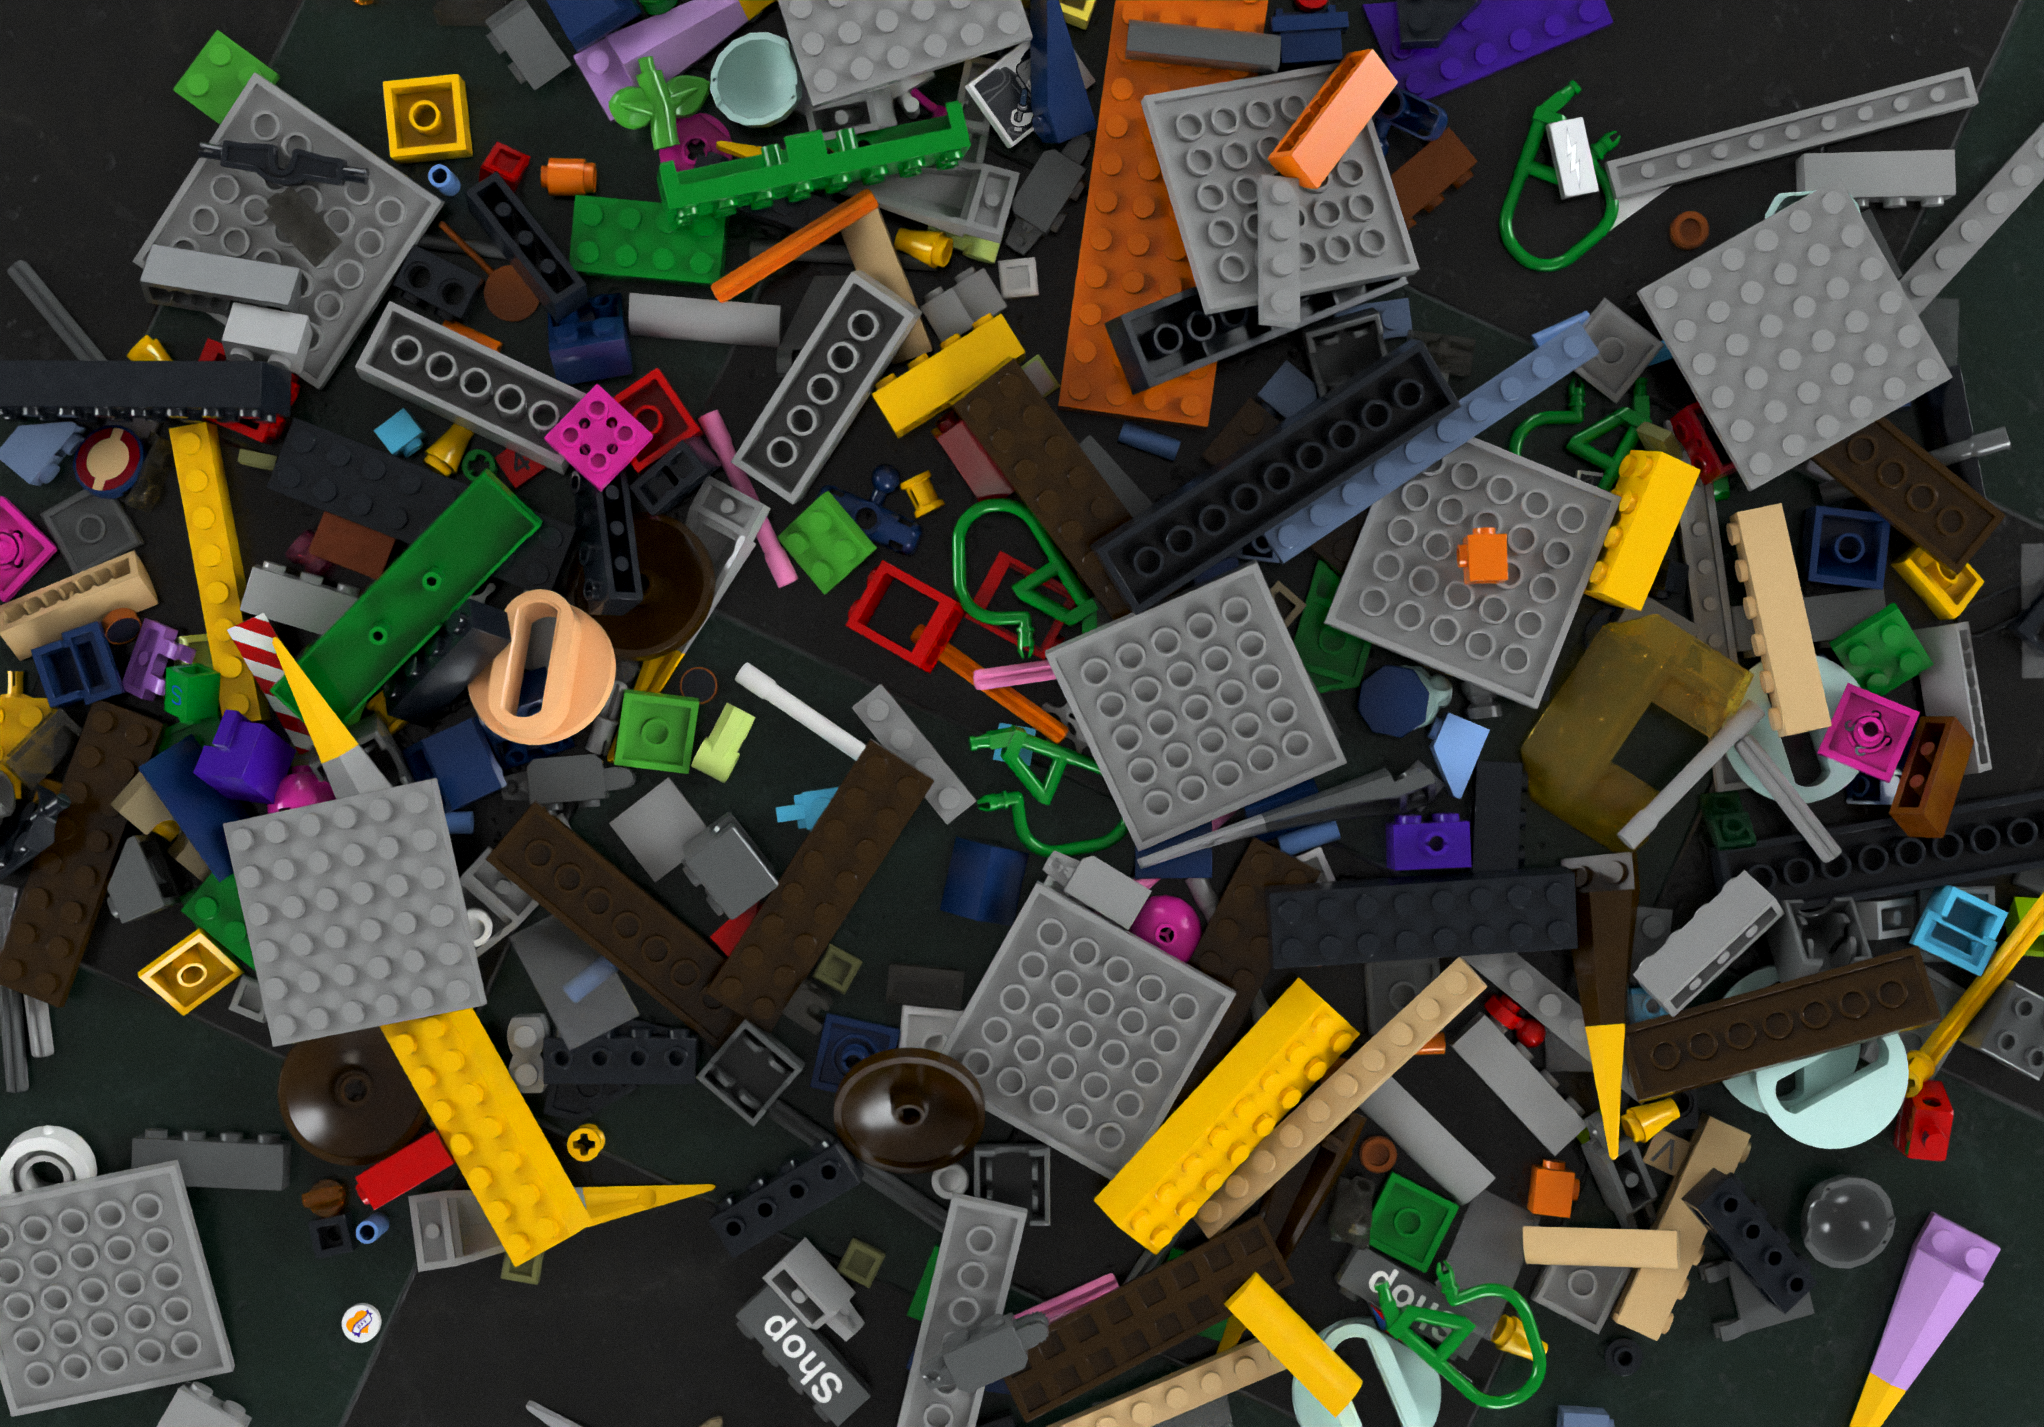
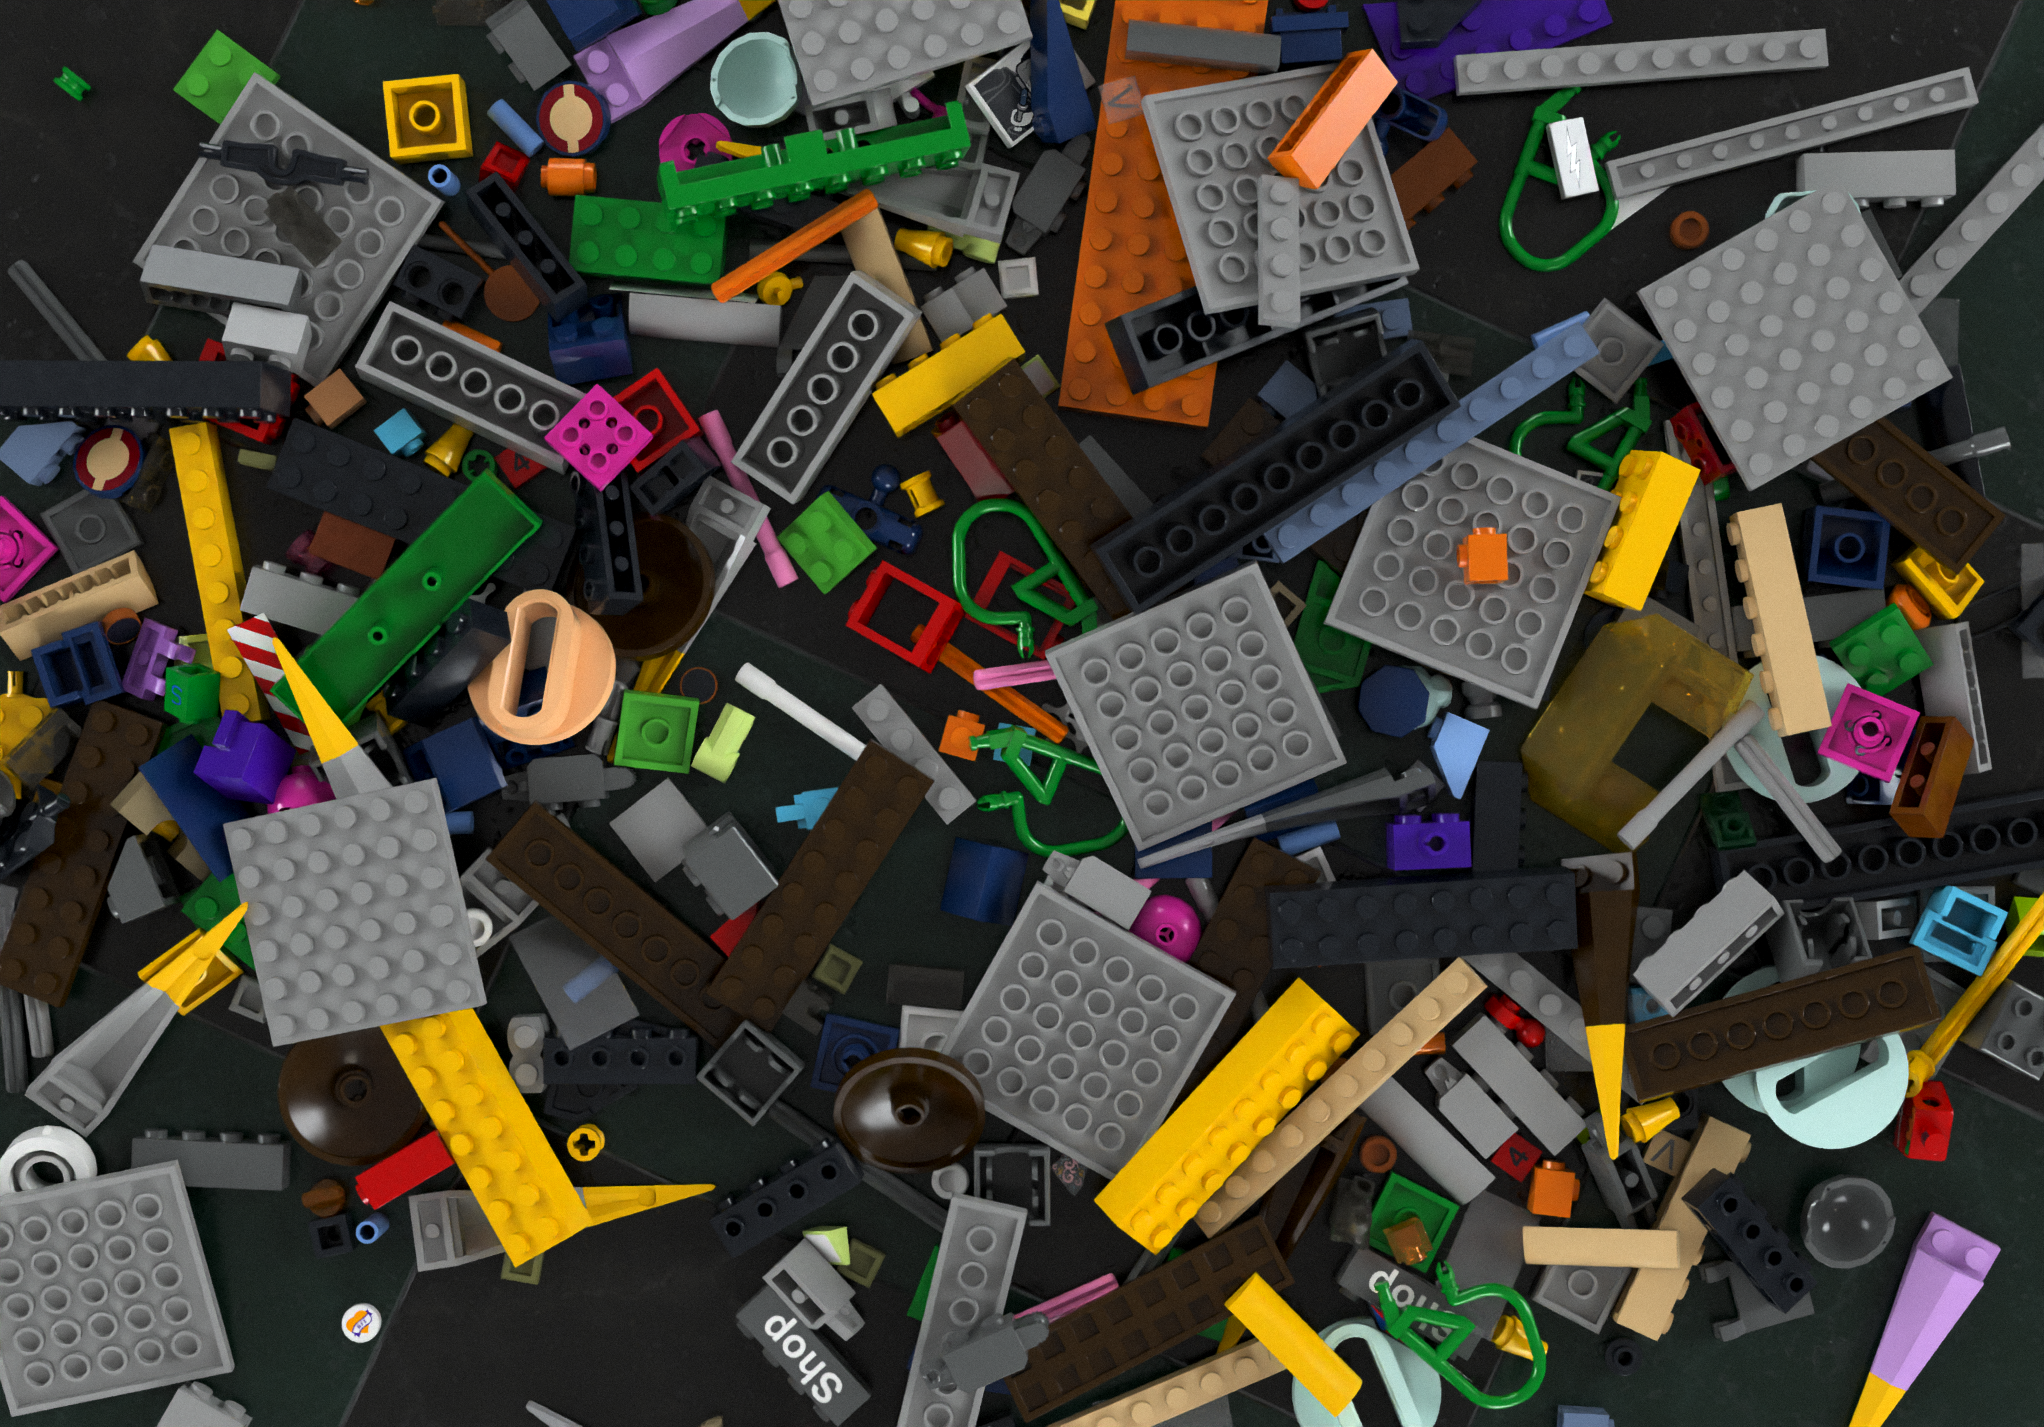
(72, 83): none -> green bush
(98, 1066): none -> light grey plate
(333, 400): none -> medium nougat brick
(515, 128): none -> medium blue axle
(573, 118): none -> tile
(658, 103): bright green plant -> none
(678, 291): none -> white sticker
(777, 288): none -> yellow piece
(830, 1242): none -> yellowish green slope
(956, 735): none -> orange brick
(1070, 1173): none -> clear tile
(1121, 99): none -> clear tile
(1149, 440): medium blue hinge -> none
(1408, 1241): none -> clear orange plate
(1469, 1108): none -> light grey hinge
(1516, 1156): none -> red tile
(1640, 62): none -> light grey plate
(1659, 439): olive tile -> none
(1911, 605): none -> orange cone

